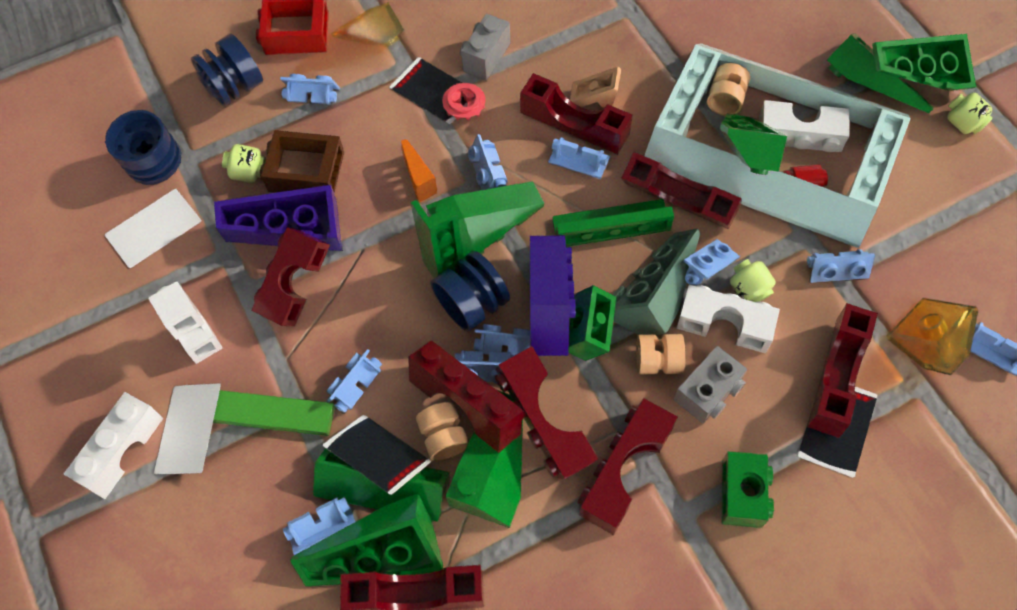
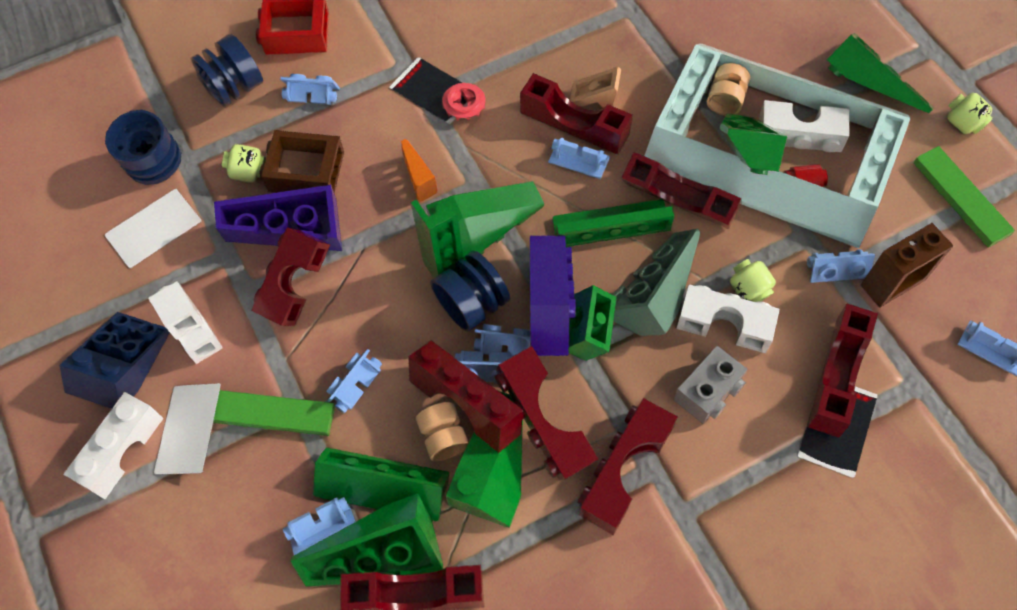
(113, 360): none -> dark blue slope
(372, 27): clear yellow slope -> none
(377, 454): black sticker -> none
(483, 156): light blue hinge -> none
(485, 46): light grey brick -> none
(660, 354): light nougat wheel -> none
(708, 261): light blue hinge -> none
(738, 507): green brick -> none
(906, 265): none -> reddish brown window
(932, 61): green wedge -> none
(936, 334): clear yellow slope -> none
(964, 197): none -> bright green tile

